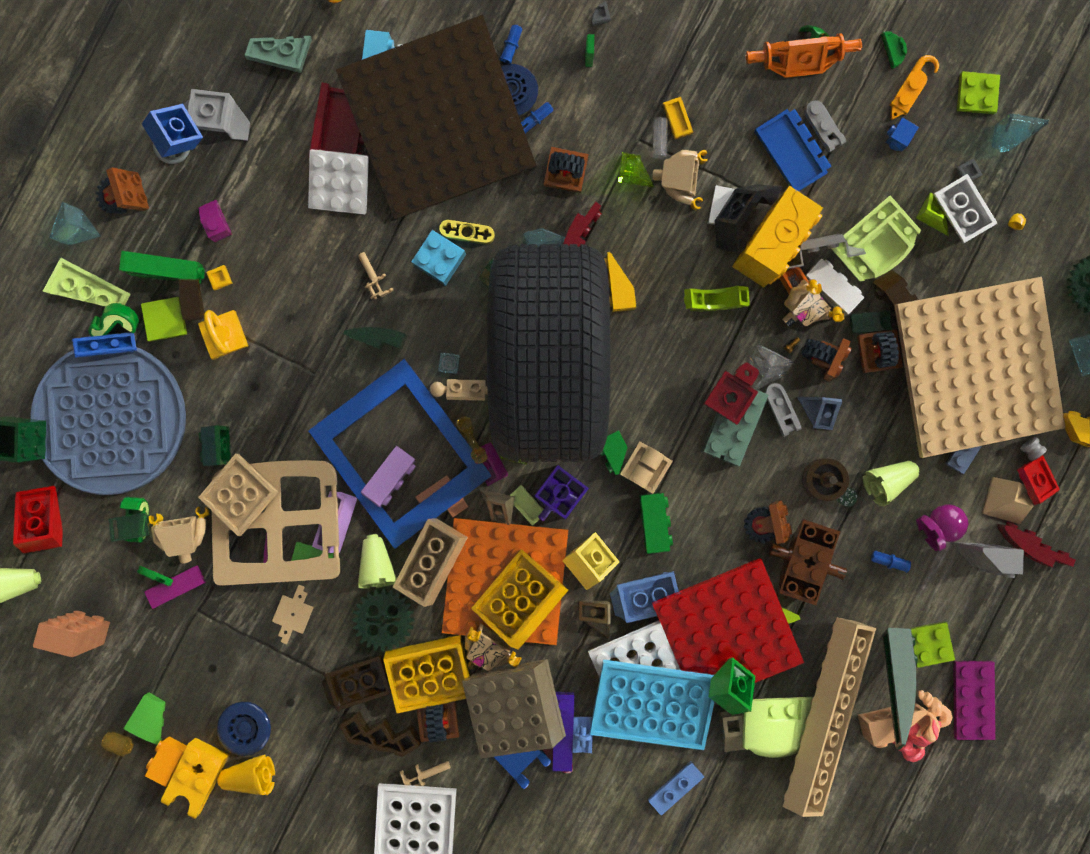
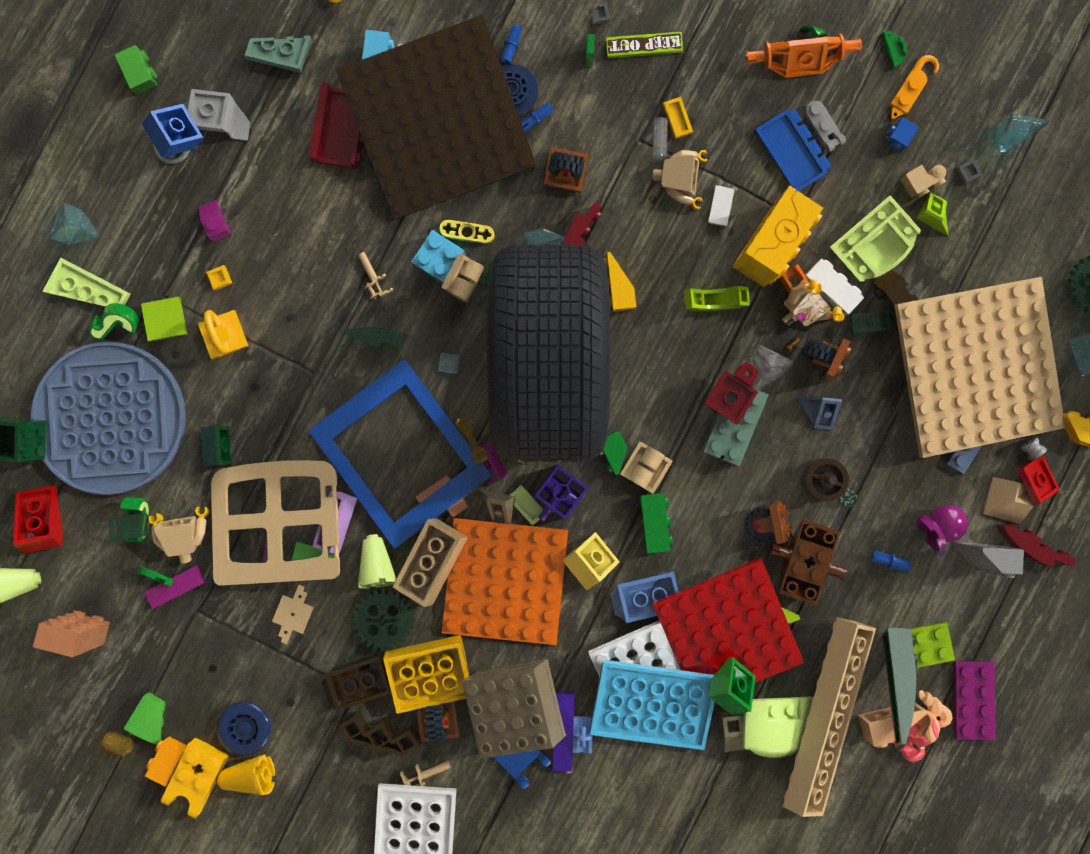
(104, 344): blue slope -> none
(121, 192): dark orange plate -> none
(136, 69): none -> bright green brick
(160, 267): green slope -> none
(191, 299): dark brown slope -> none
(238, 494): tan plate -> none
(338, 181): white plate -> none
(389, 477): lavender brick -> none
(460, 389): tan plate -> none
(462, 277): none -> tan plate
(488, 650): tan torso -> none
(519, 599): yellow slope -> none
(596, 615): dark tan slope -> none
(633, 171): clear neon green slope -> none
(644, 44): none -> tile
(675, 788): medium blue plate -> none
(736, 213): black slope -> none
(782, 409): light grey plate -> none
(830, 241): light grey piece -> none
(879, 351): plate -> none
(889, 481): yellowish green cone -> none
(918, 180): none -> tan brick
(965, 208): white slope -> none
(978, 92): lime plate -> none
(1017, 221): yellow hinge -> none

